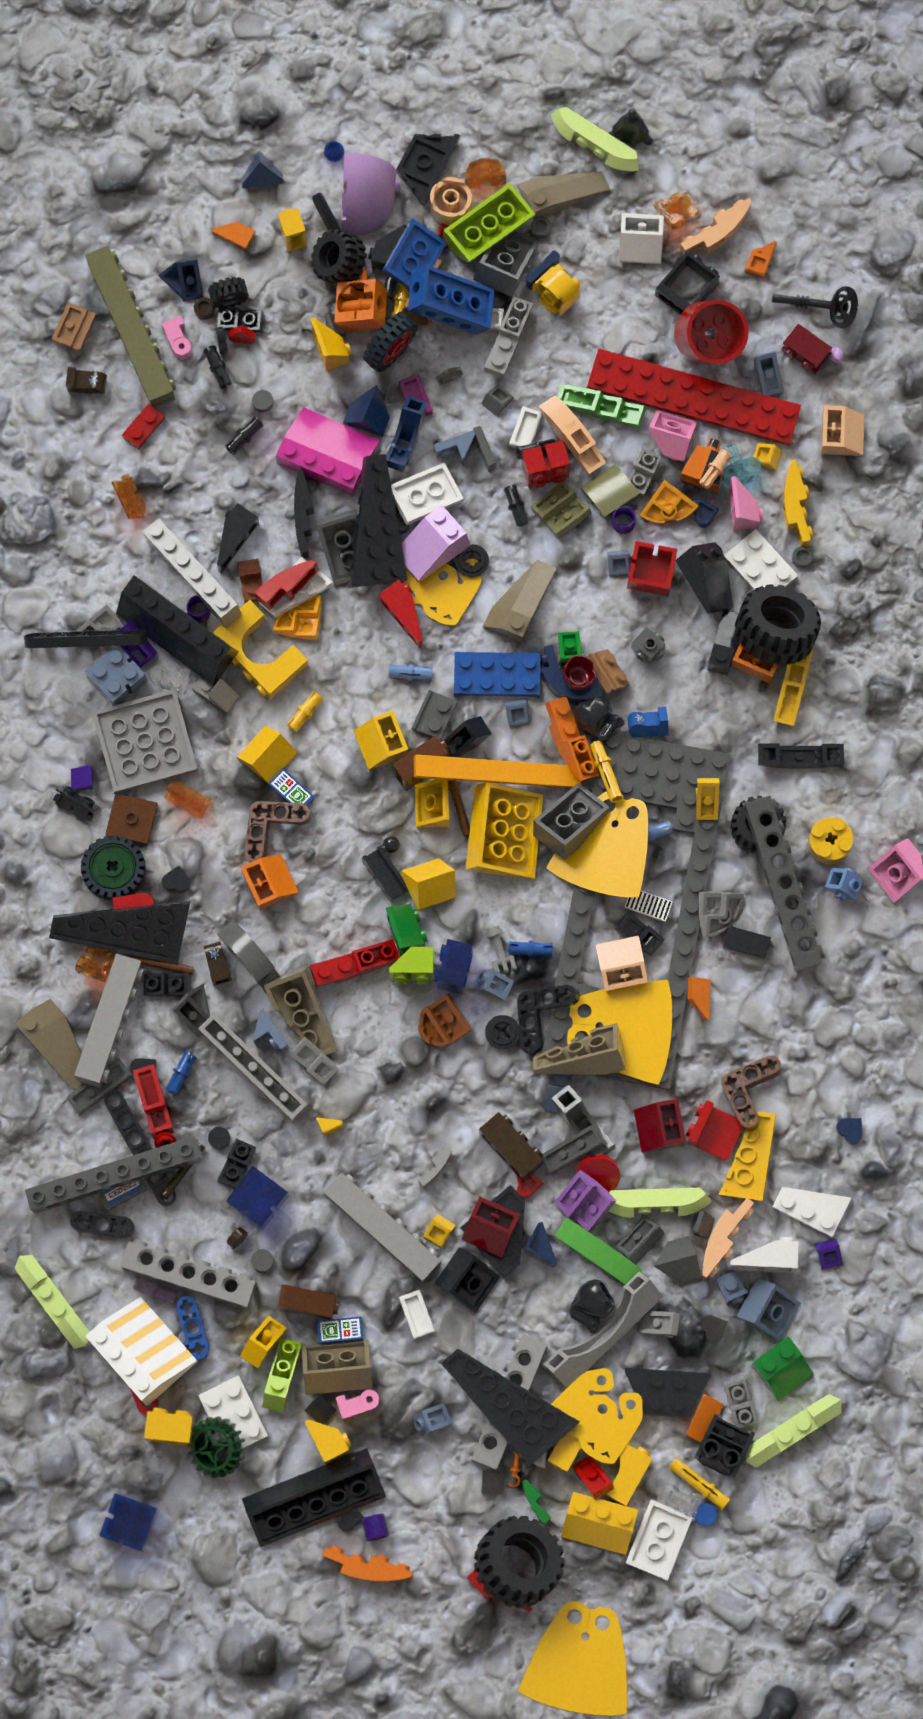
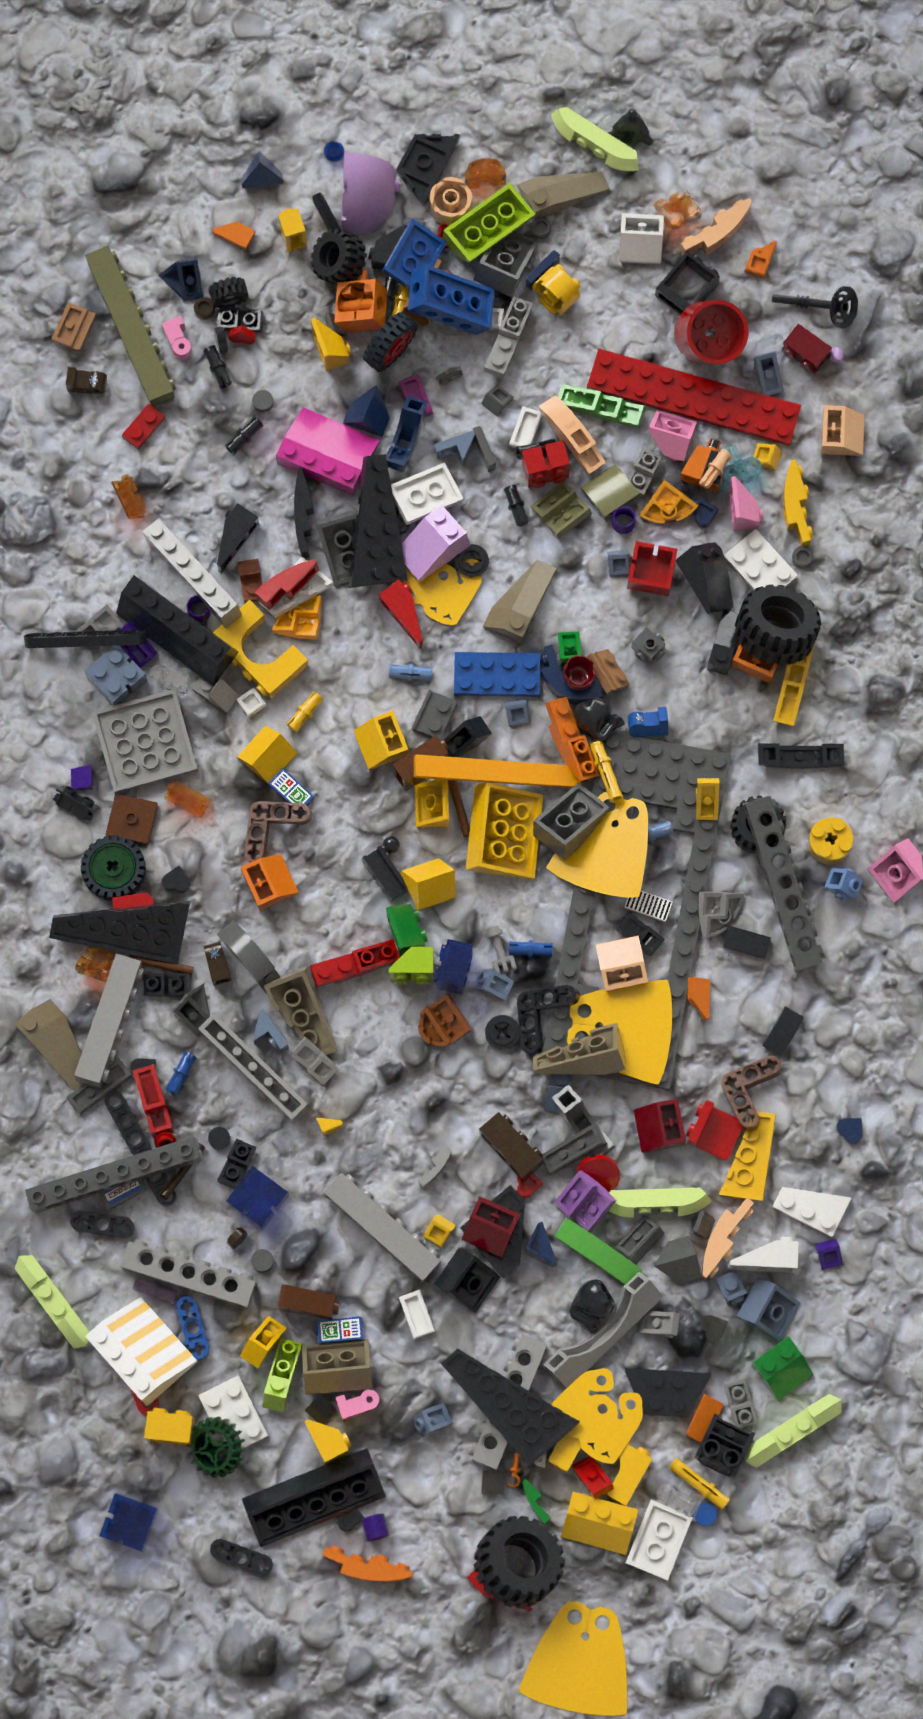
(251, 702): none -> white tile
(255, 1568): none -> black beam
(783, 1031): none -> black slope

